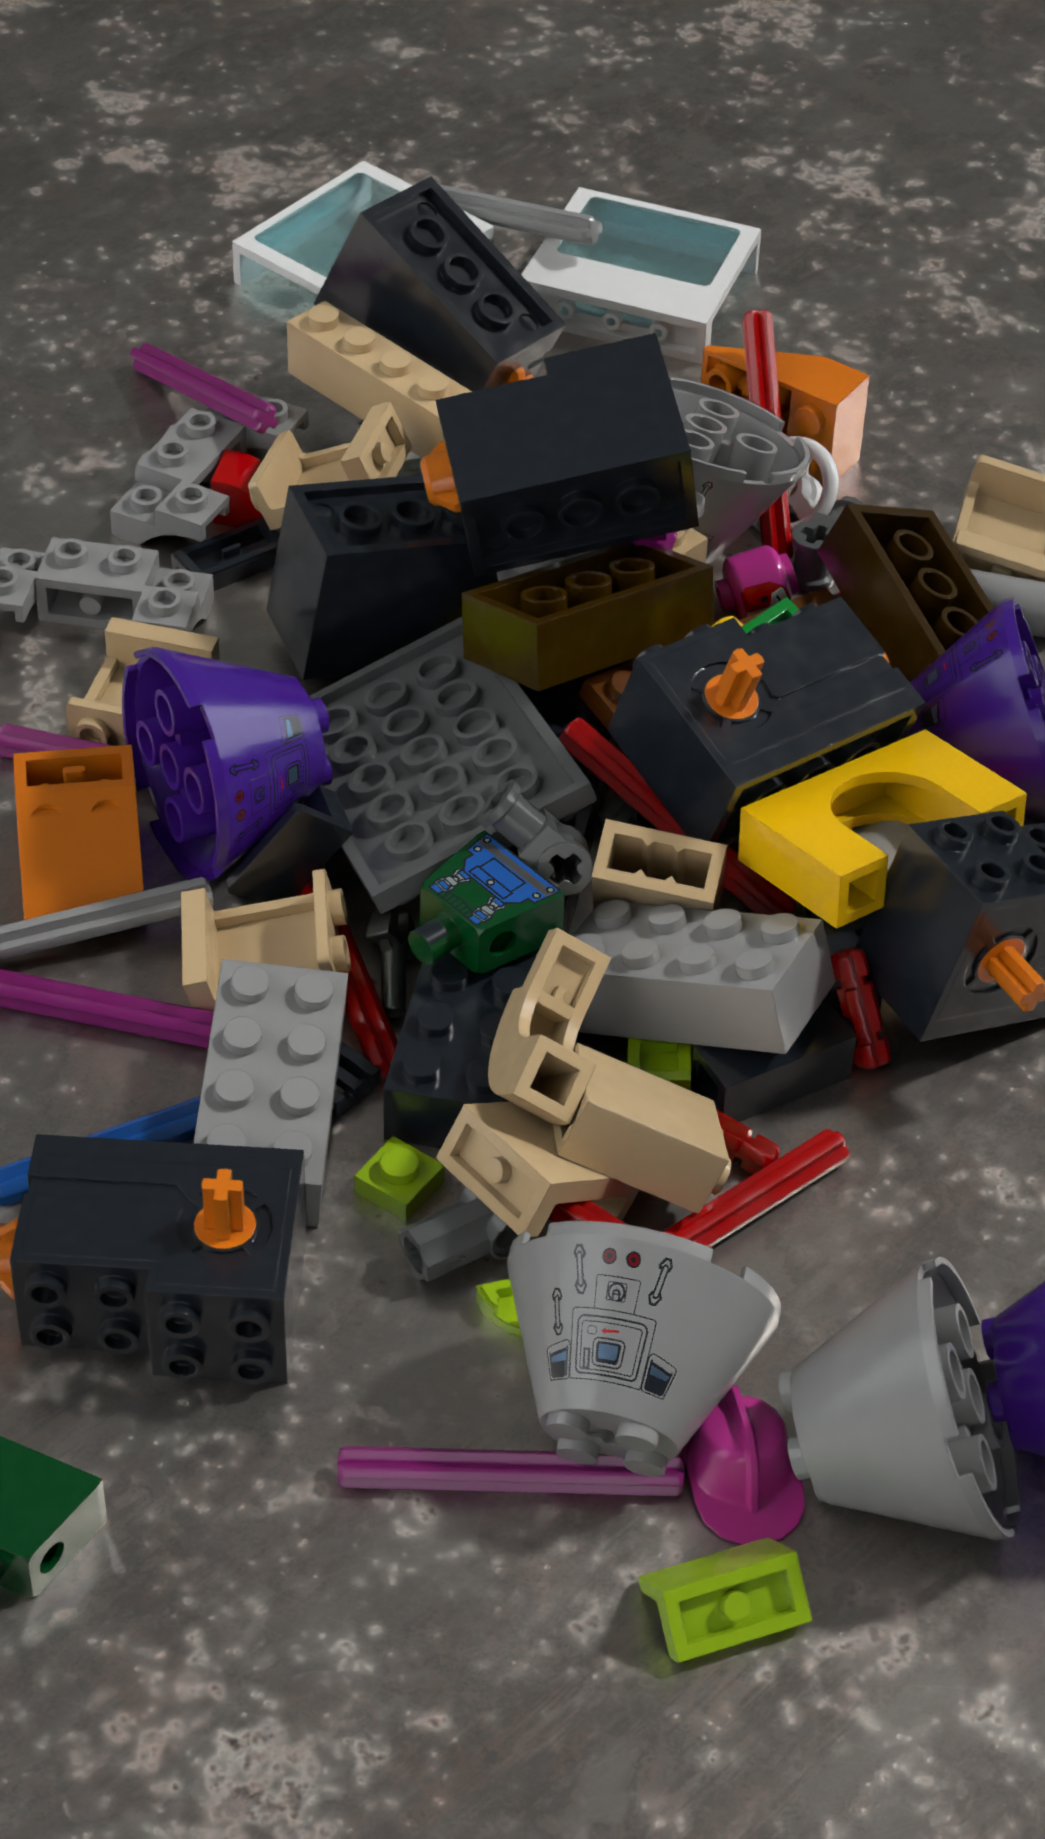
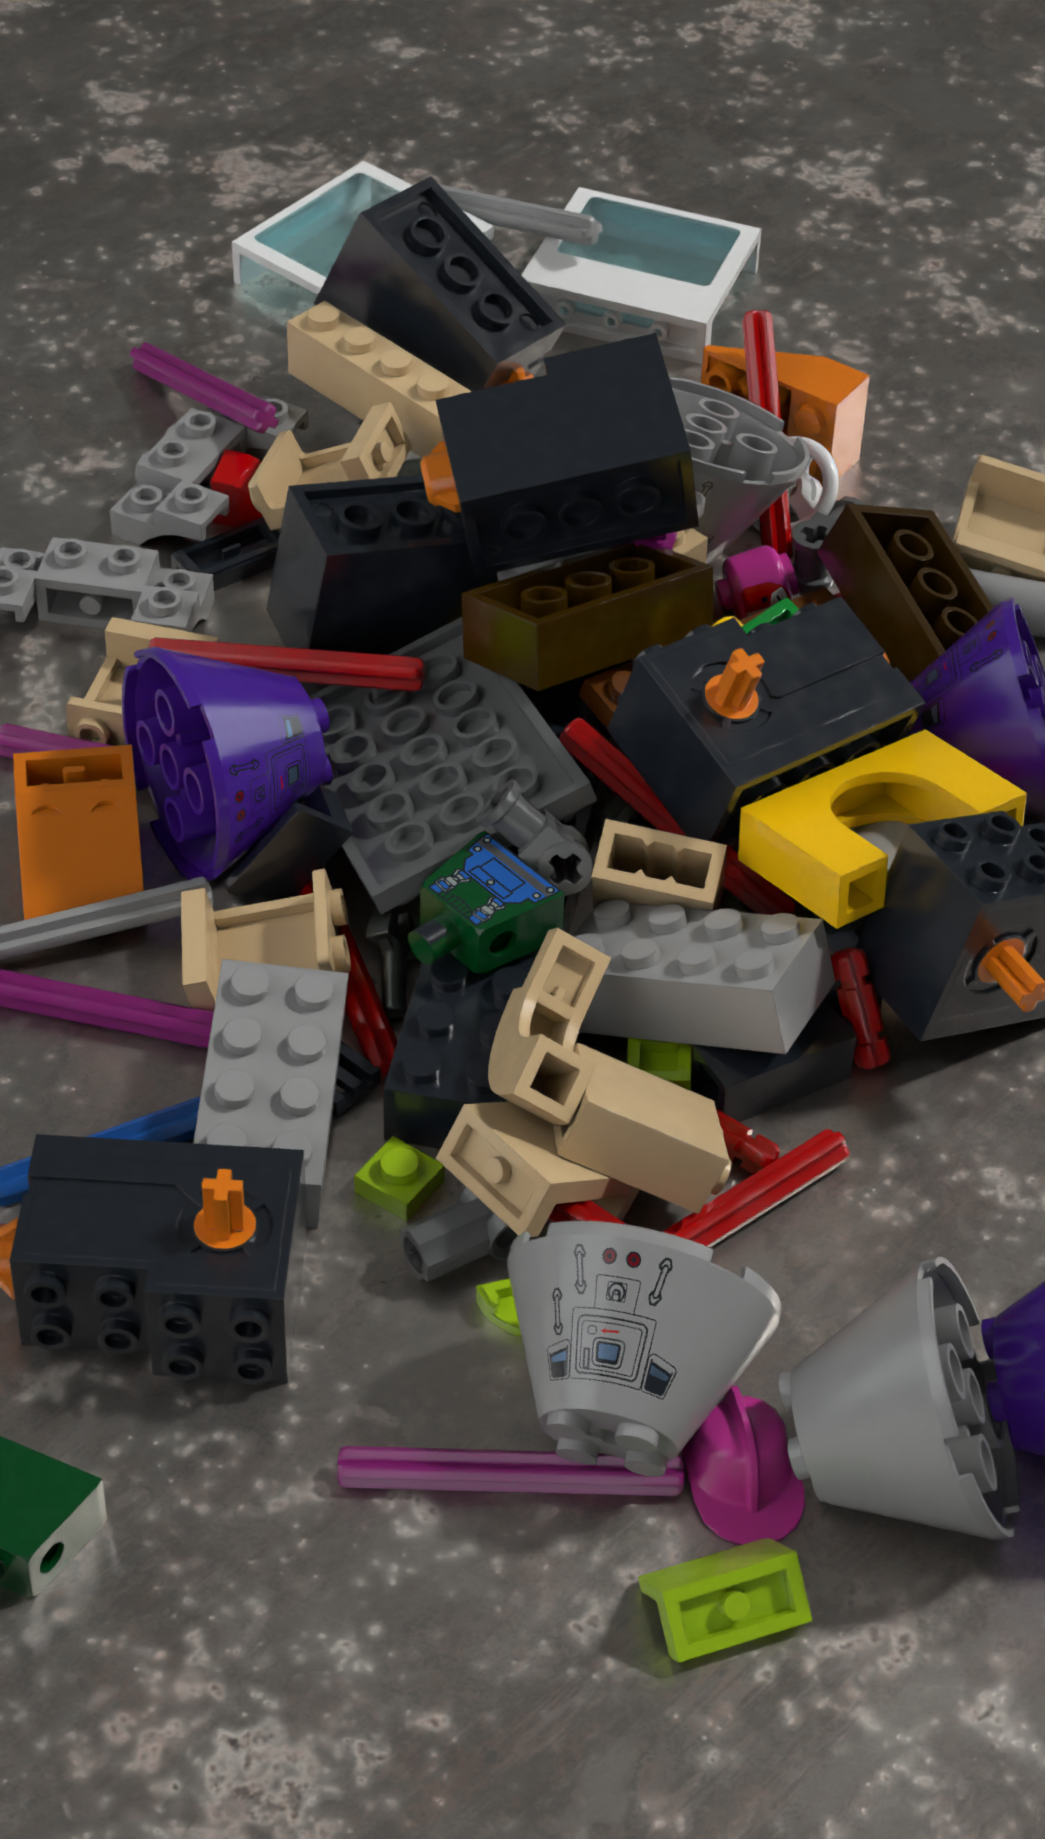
(311, 665): none -> red axle

